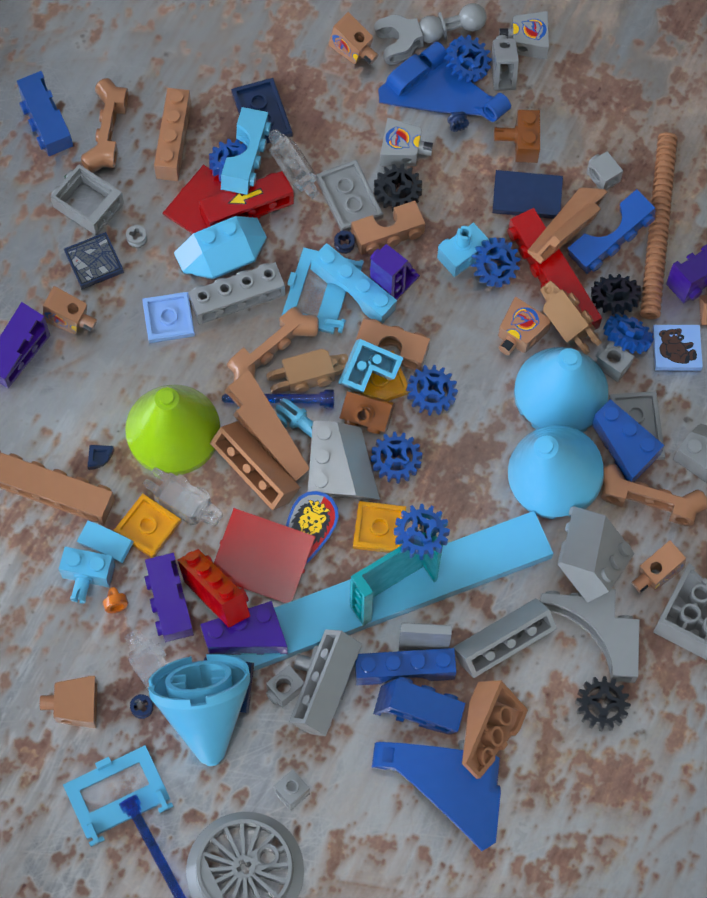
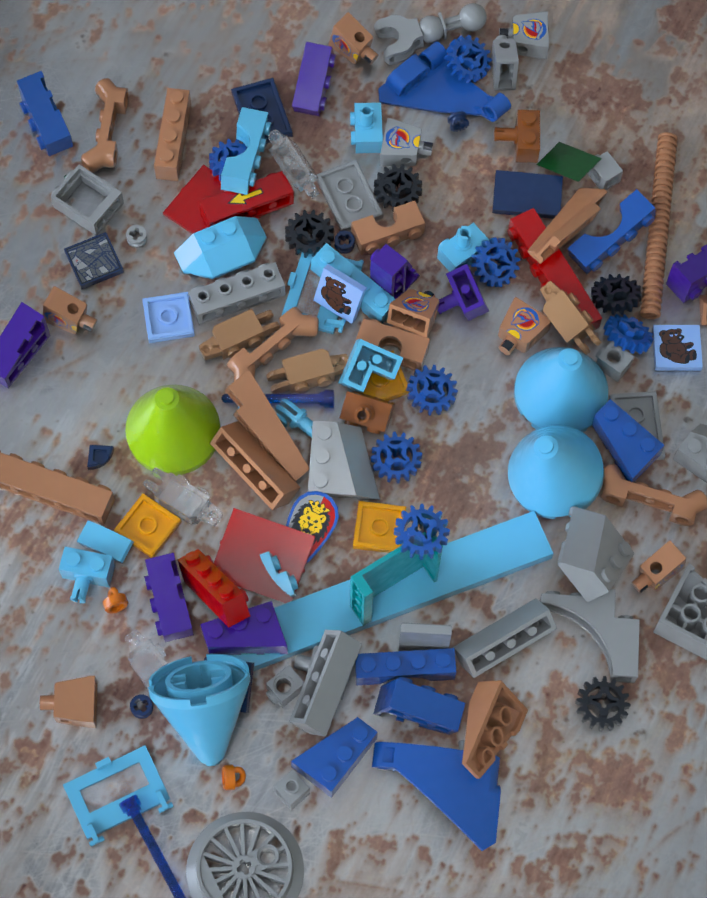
(228, 777): none -> orange tile
(238, 332): none -> medium nougat hinge
(283, 580): none -> medium azure slope
(299, 237): none -> black gear
(314, 79): none -> dark purple wedge
(335, 756): none -> blue wedge
(339, 293): none -> light blue tile
(368, 127): none -> medium azure brick
(414, 312): none -> nougat torso
(464, 294): none -> dark purple brick
(568, 161): none -> dark green sticker

